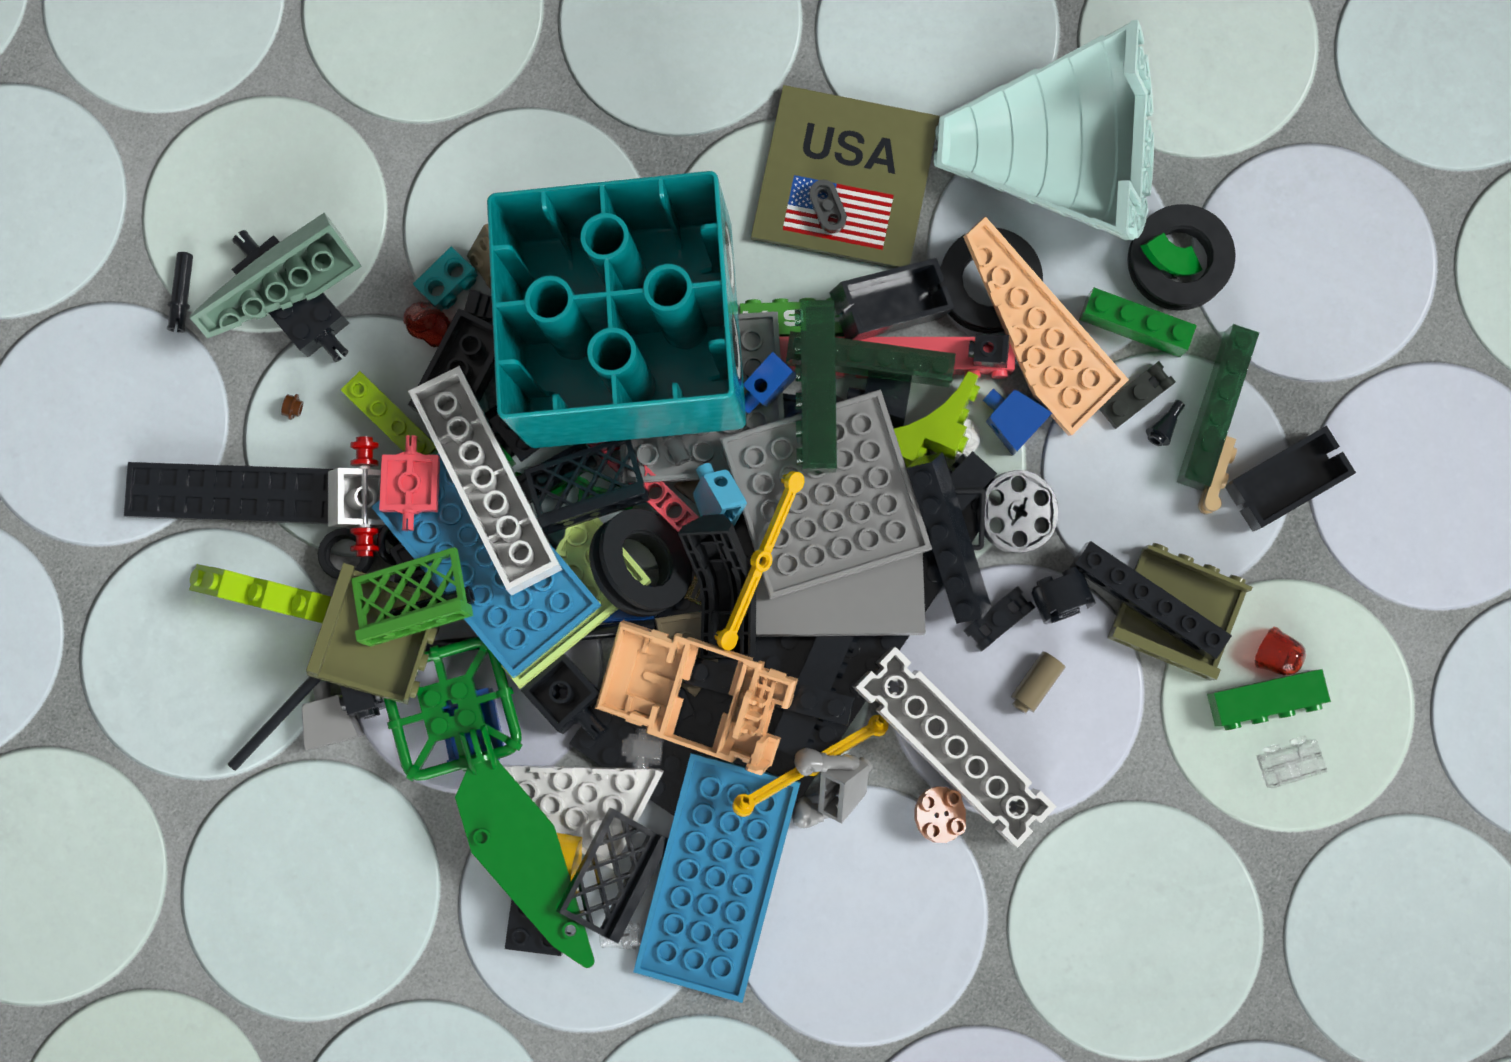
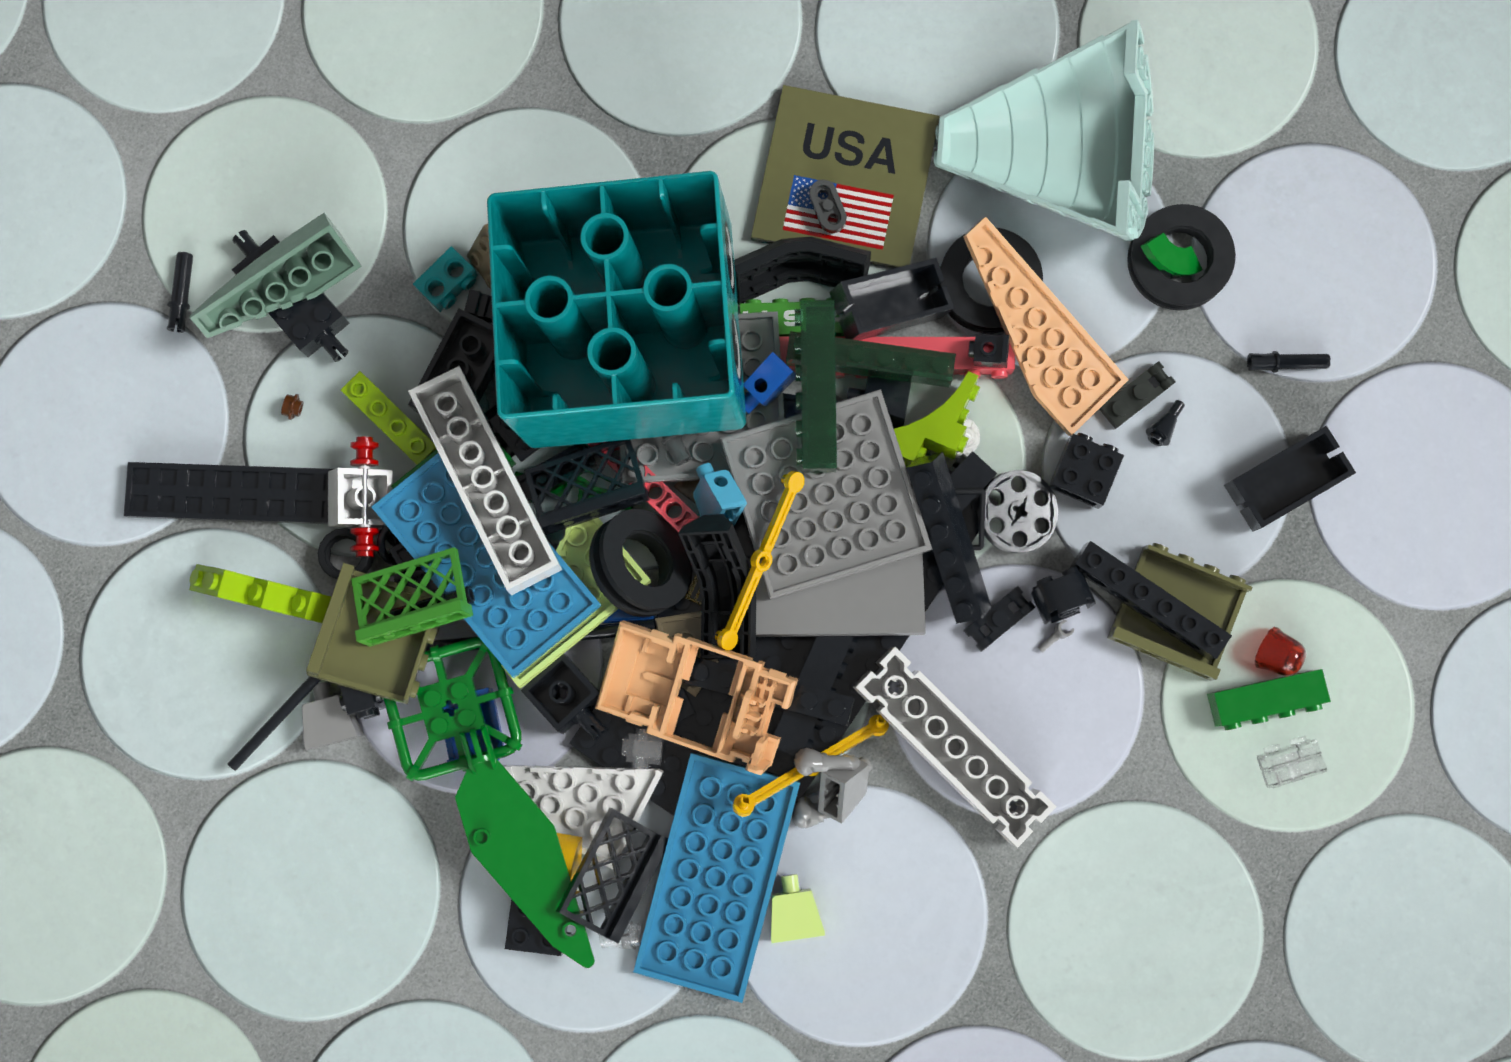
(409, 483): coral plate -> none
(426, 322): clear red hair -> none
(794, 913): none -> yellowish green torso
(798, 261): none -> black piece
(942, 828): plate -> none
(1014, 418): blue torso -> none
(1037, 682): dark tan brick -> none
(1055, 636): none -> light grey hand
(1086, 470): none -> black brick
(1137, 322): green brick -> none
(1209, 498): tan plate -> none
(1217, 407): clear green brick -> none
(1276, 361): none -> black axle

